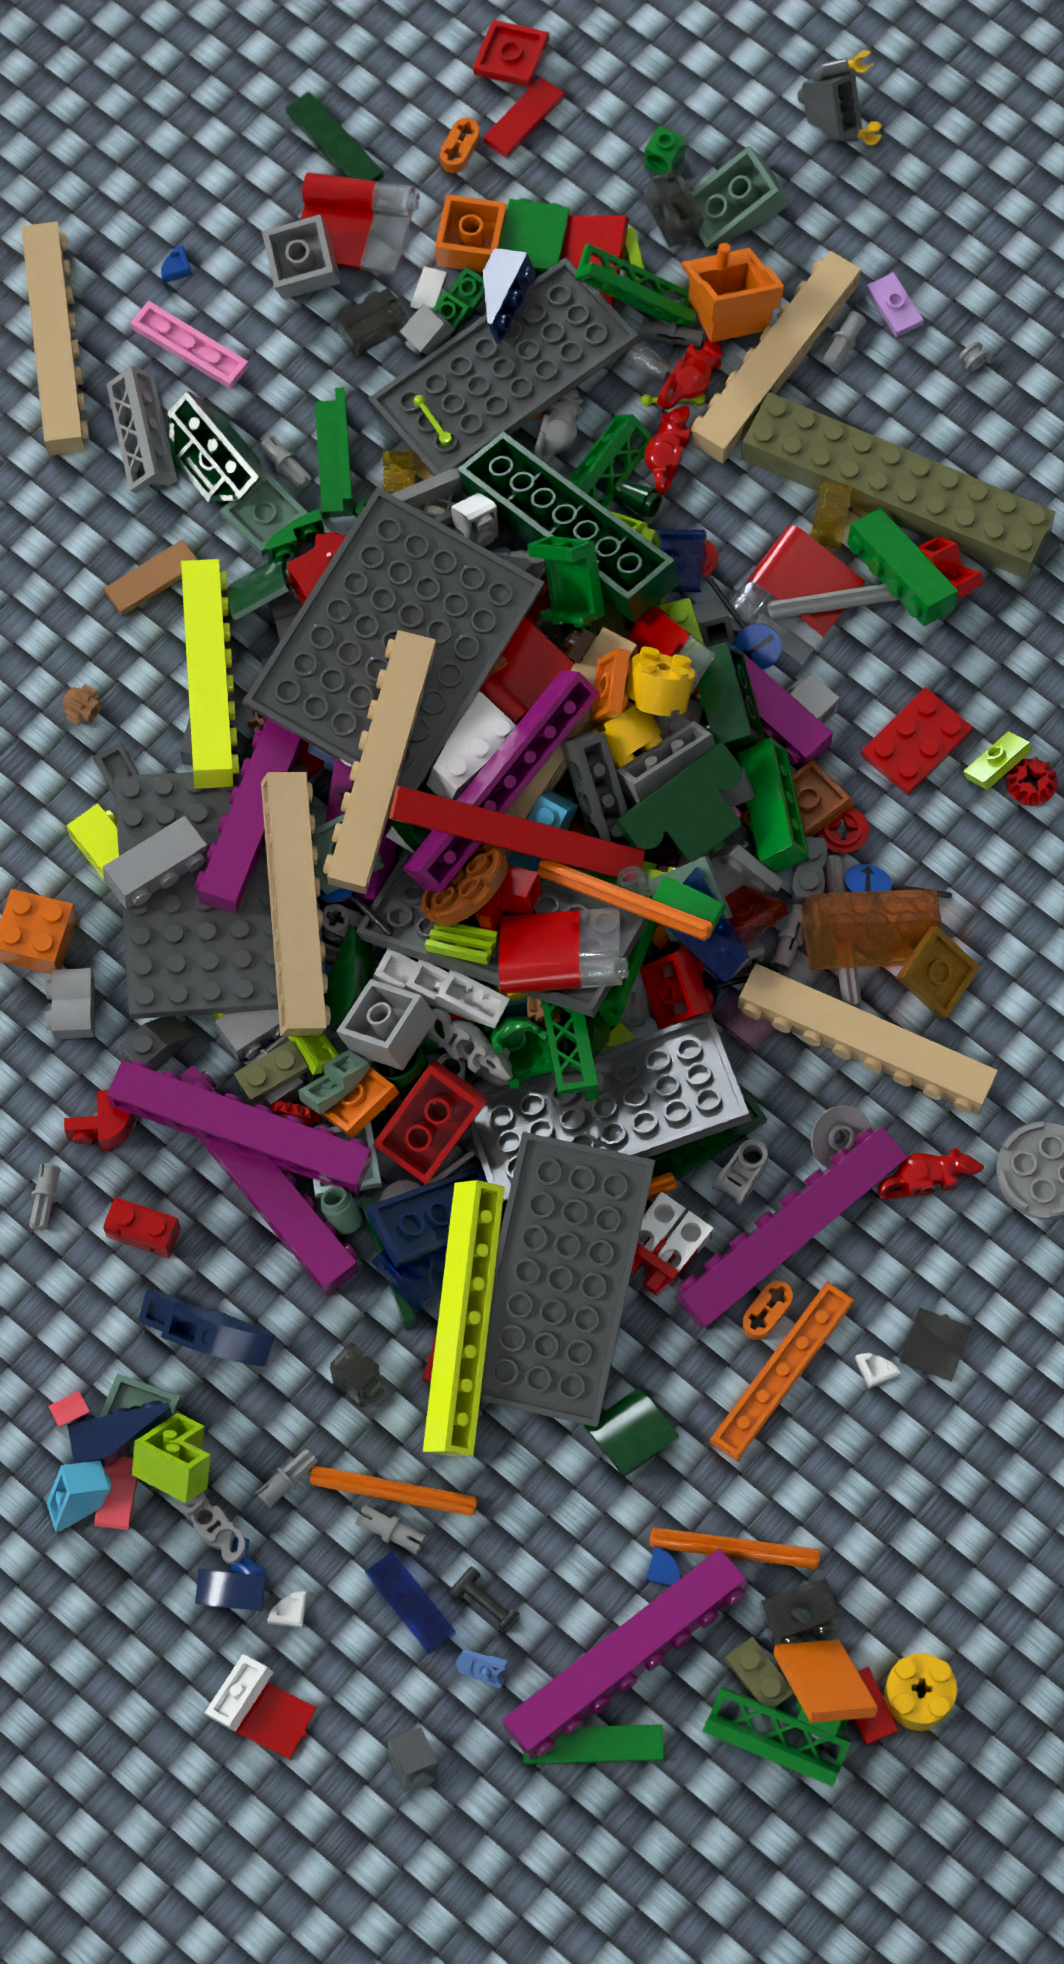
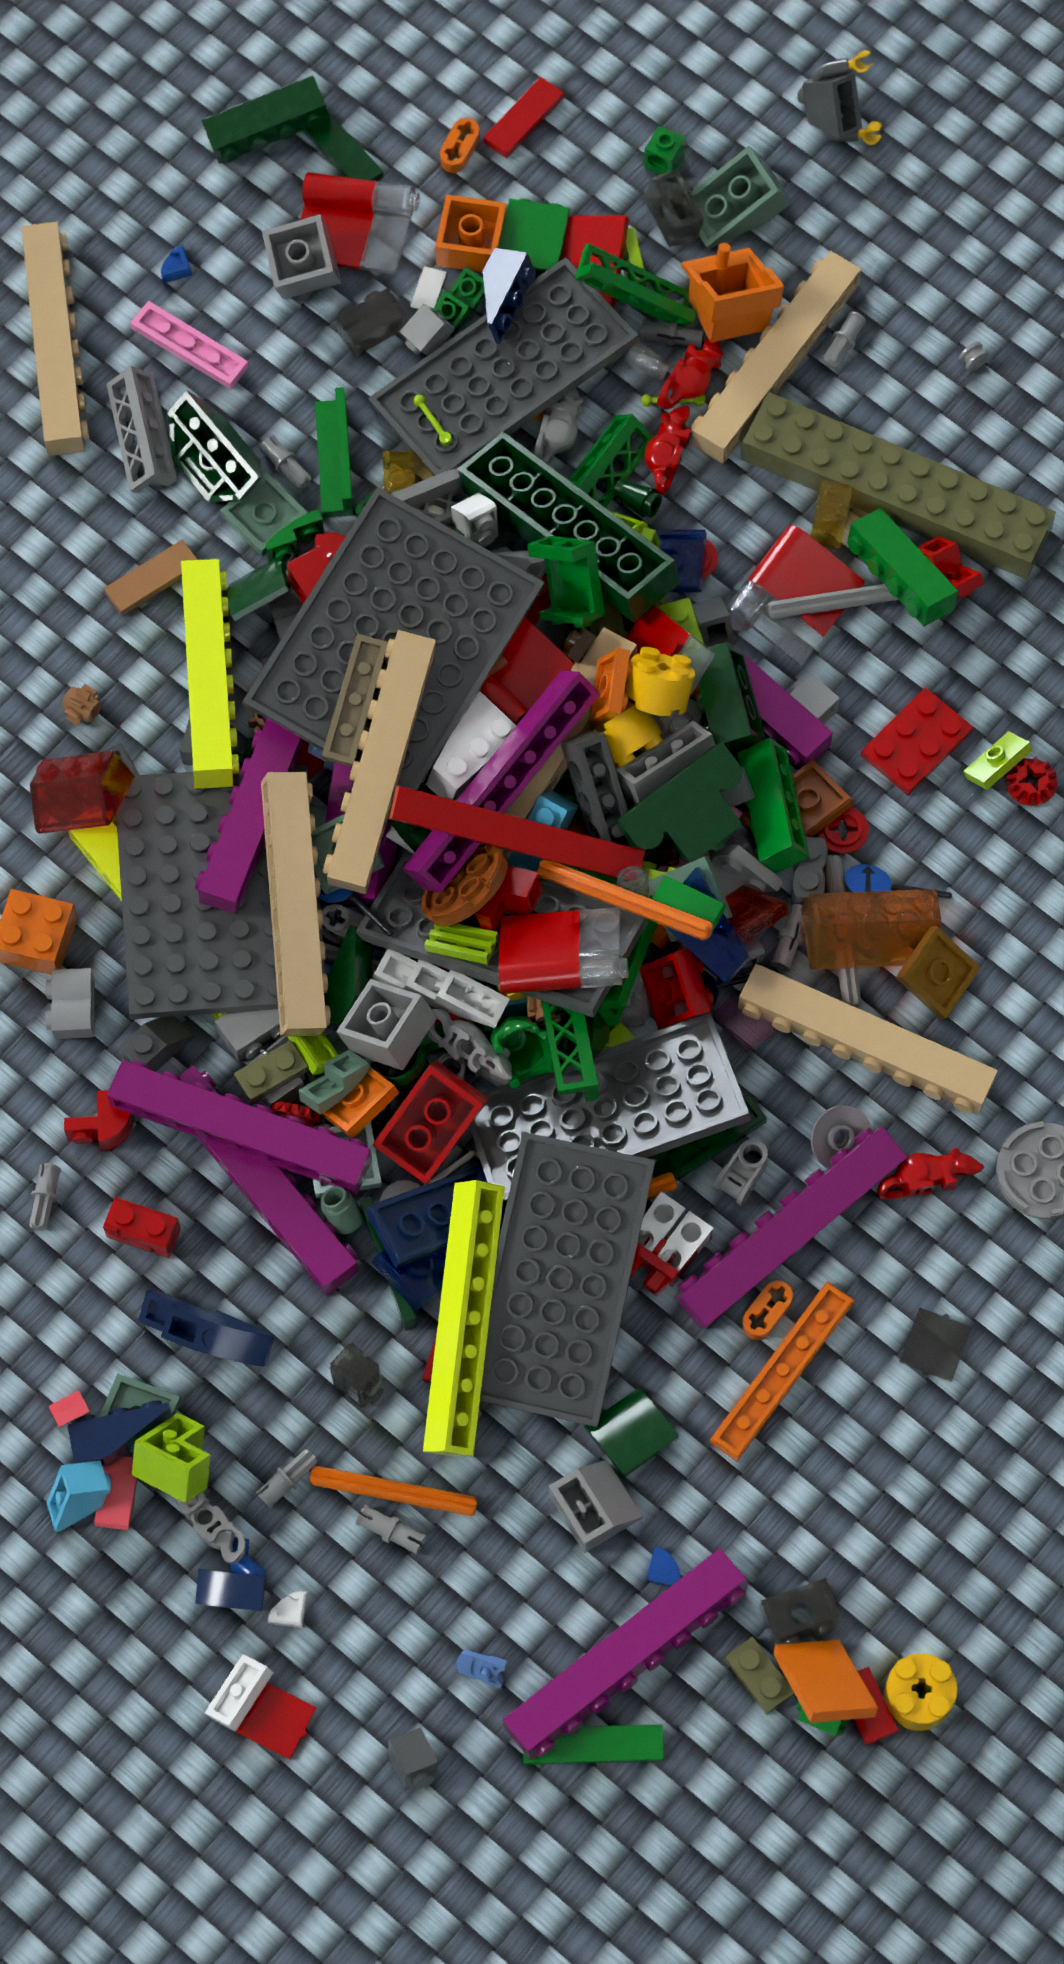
(78, 791): none -> clear red slope
(155, 863): light grey brick -> none
(266, 119): none -> dark green brick
(354, 700): none -> dark tan plate
(410, 1602): clear blue plate -> none
(467, 1585): pearl dark grey piece -> none
(511, 53): red plate -> none
(593, 1504): none -> light grey slope
(735, 1548): orange axle -> none
(756, 640): blue piece -> none
(772, 1748): green fence -> none
(876, 1369): white tile -> none
(894, 305): lavender plate -> none

